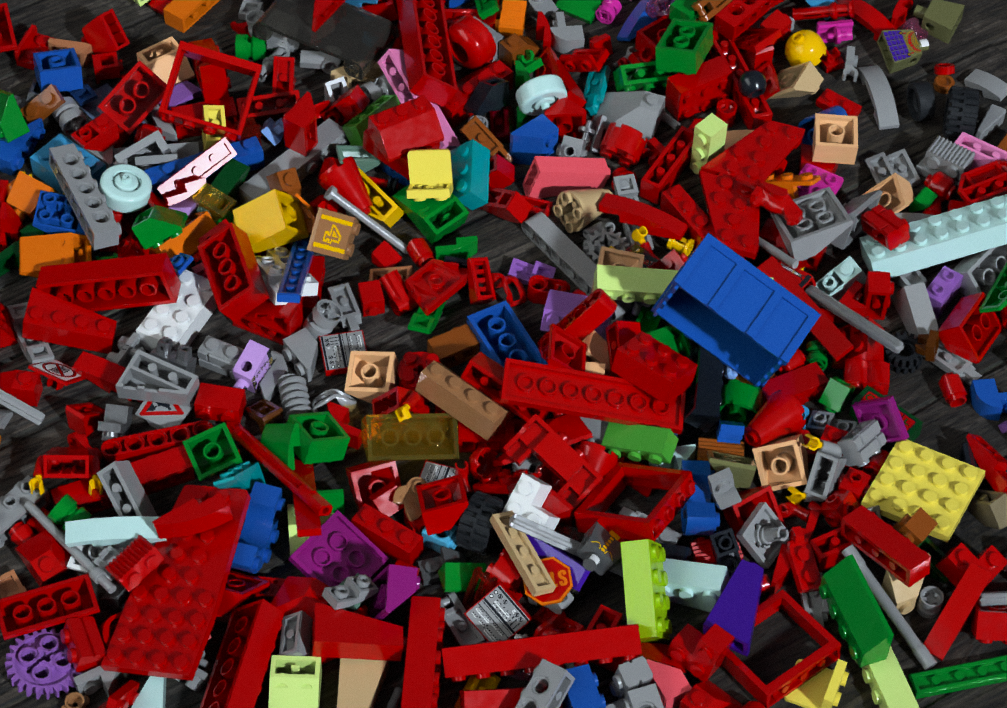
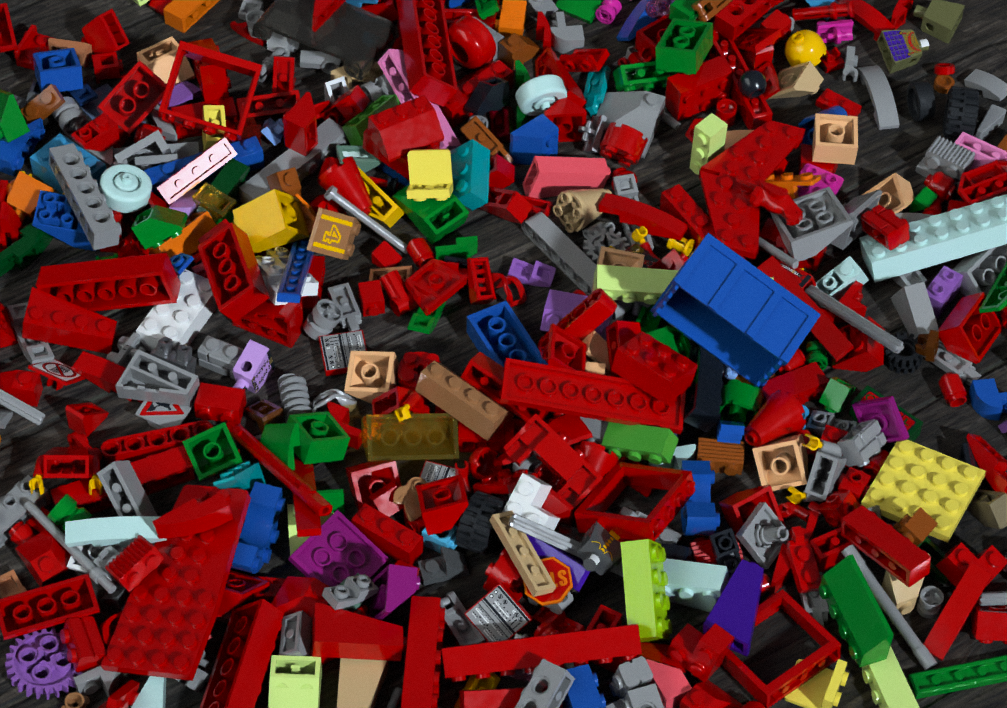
(51, 250): orange slope -> none
(116, 421): flat silver brick -> none
(189, 188): slope -> none
(250, 47): green wheel -> none
(269, 383): light grey piece -> none
(302, 351): light grey slope -> none
(454, 346): dark orange brick -> none
(456, 576): green slope -> none
(477, 573): clear red tile -> none
(530, 62): green tile -> none
(539, 288): red piece -> none
(571, 143): light grey brick -> none
(600, 42): red tile -> none
(653, 150): red tile -> none
(667, 166): red brick -> none
(723, 489): light grey slope -> none
(741, 467): olive slope -> none
(864, 373): red brick -> none
(877, 294): red brick -> none
(897, 162): light grey slope -> none
(913, 24): clear pink bush -> none

